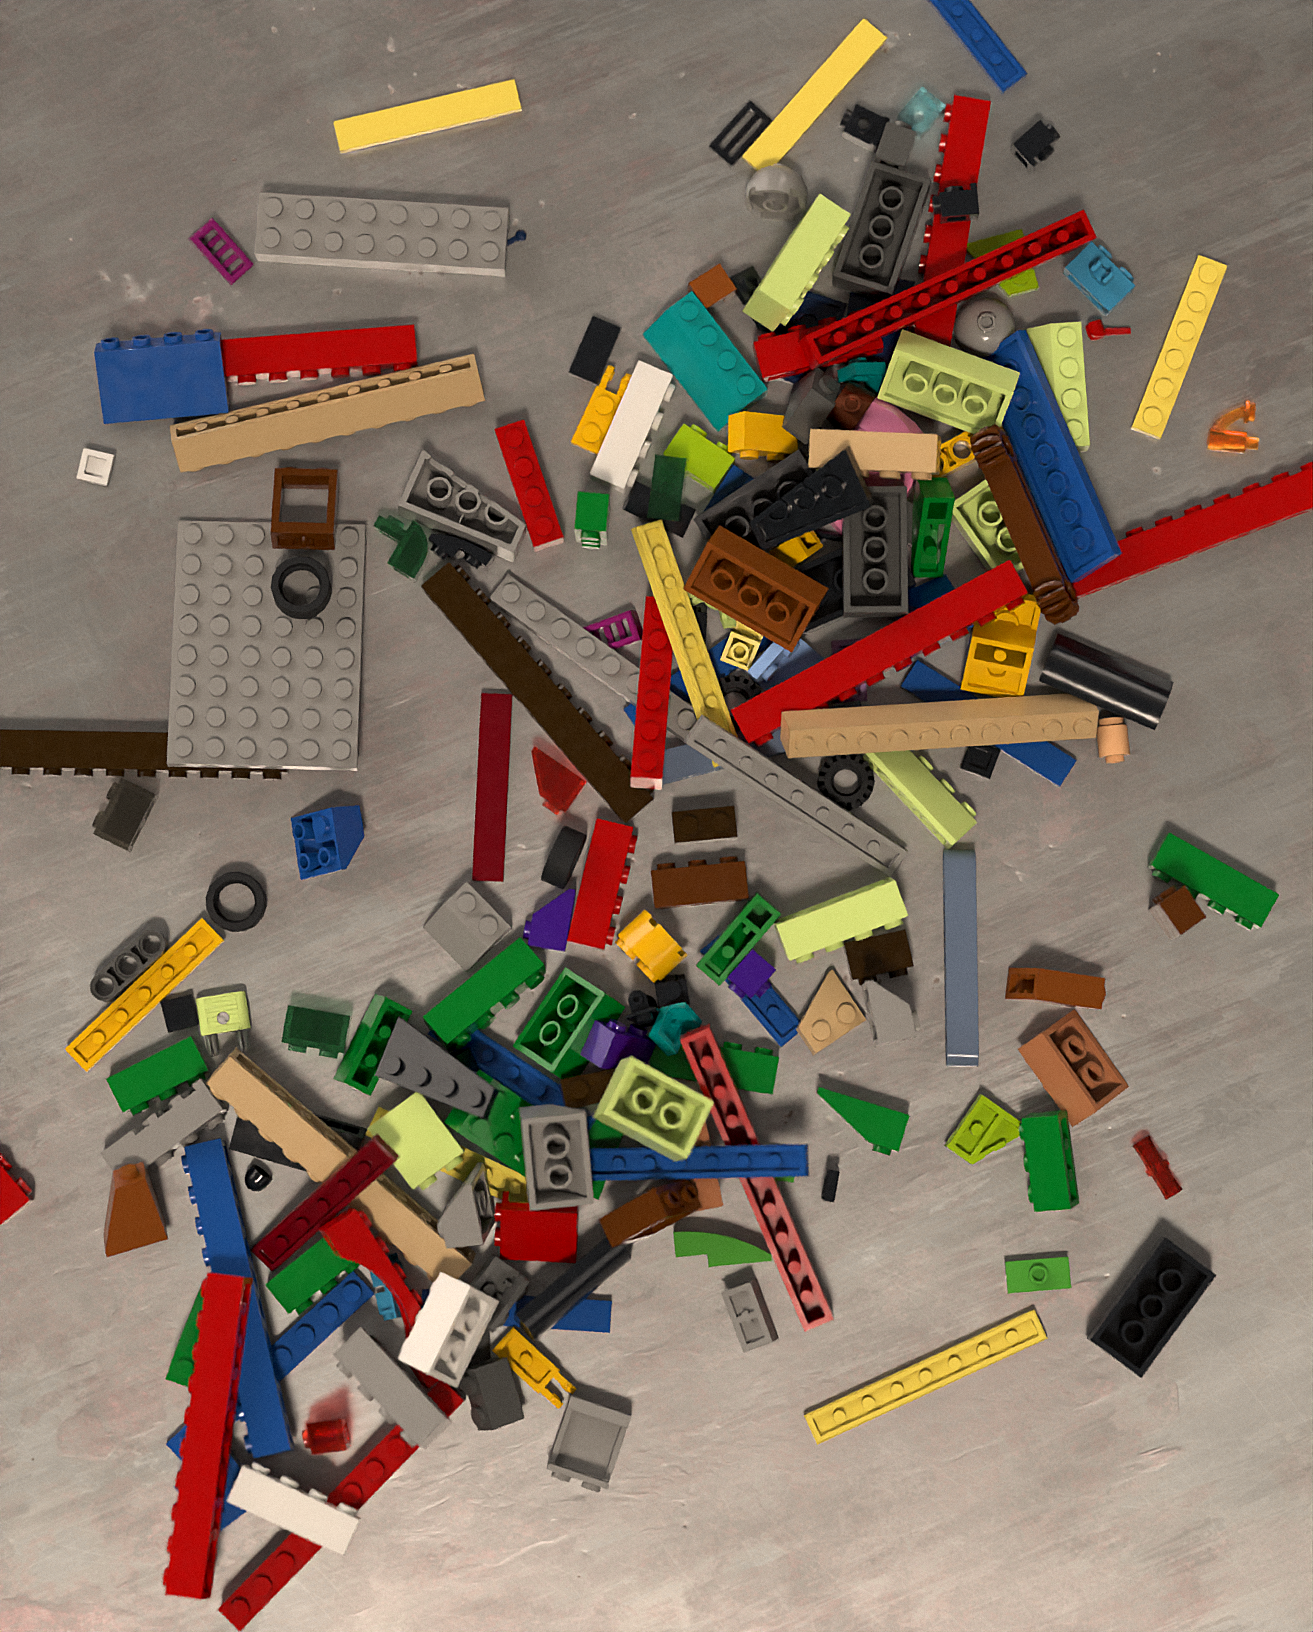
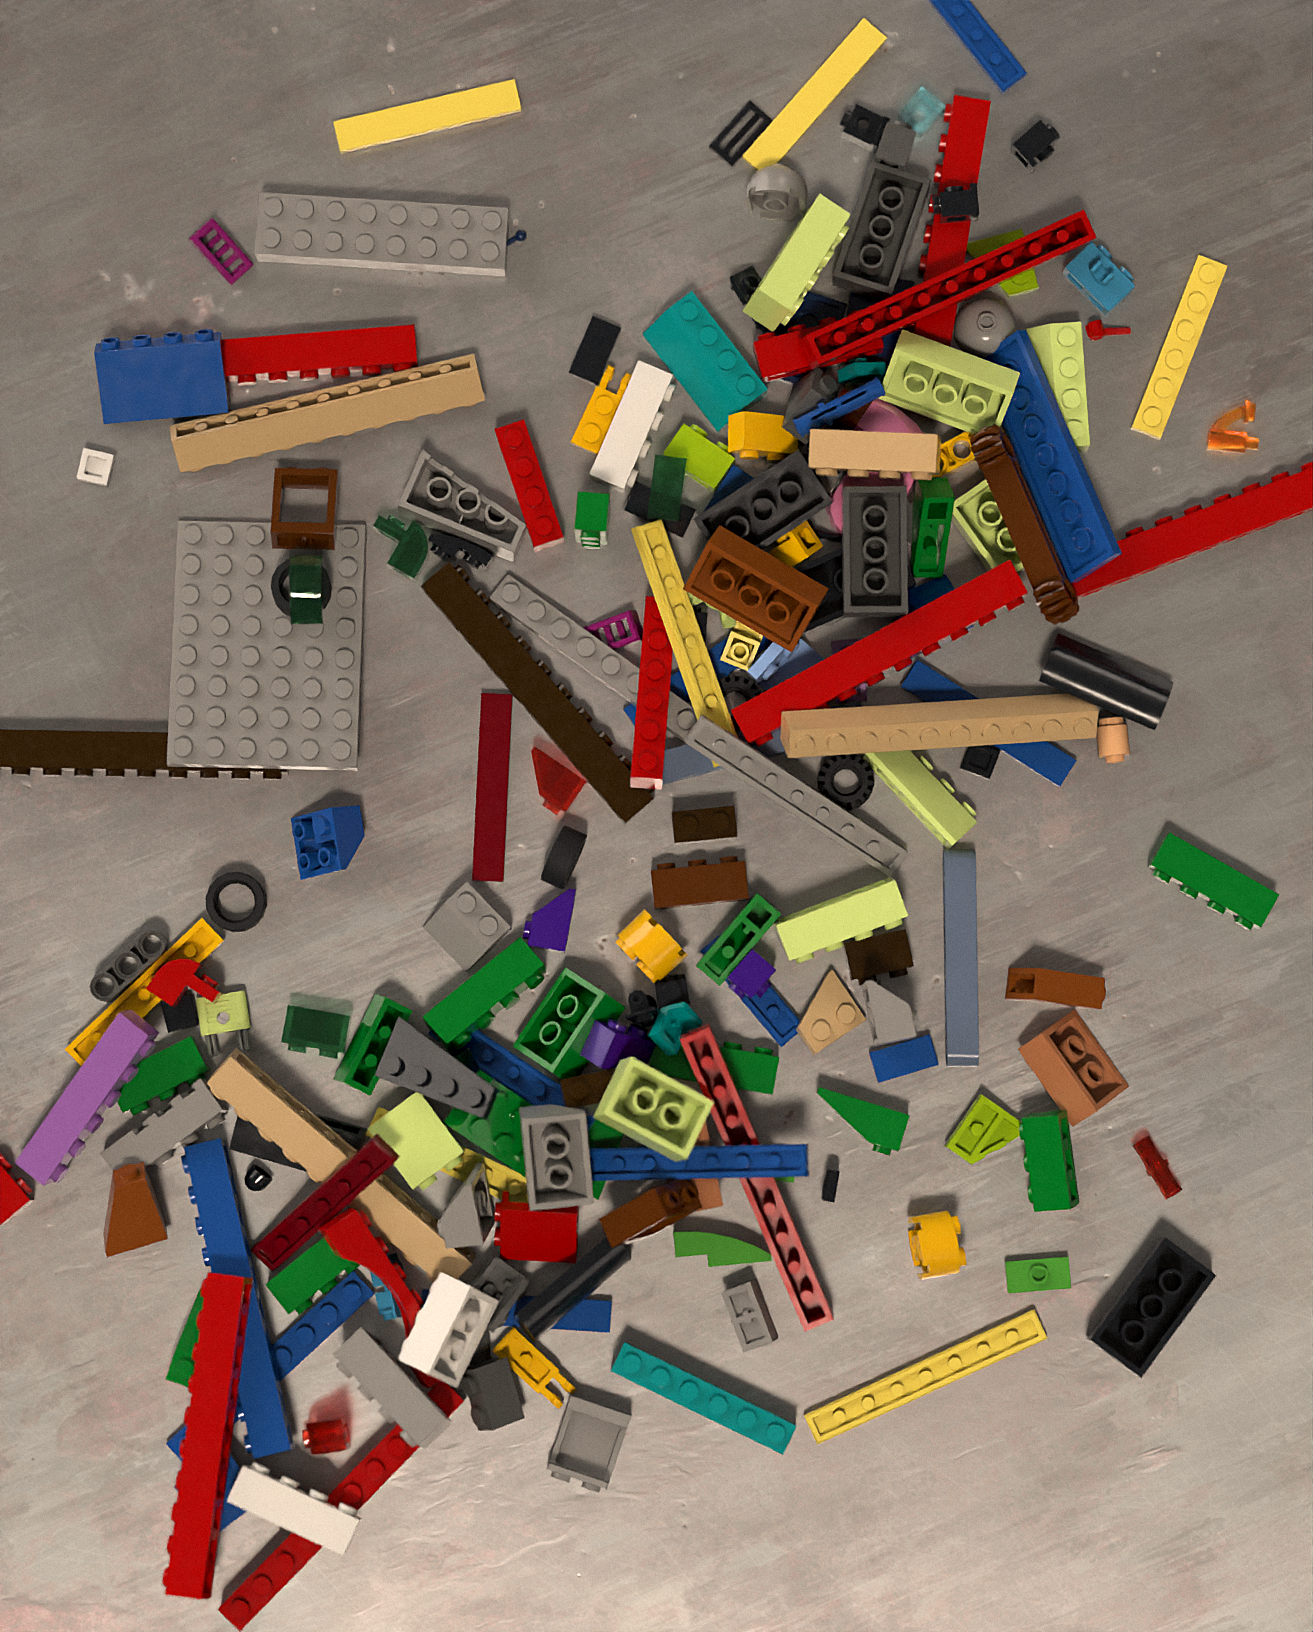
(87, 1098): none -> medium lavender brick
(124, 814): clear smoke brick -> none
(175, 978): none -> red brick
(306, 589): none -> clear green brick
(600, 885): red brick -> none
(703, 1398): none -> teal brick
(712, 287): dark orange panel -> none
(820, 499): black wing -> none
(828, 412): none -> blue pin
(903, 1058): none -> blue tile
(936, 1244): none -> yellow brick
(1002, 652): yellow bracket -> none
(1176, 911): reddish brown brick -> none

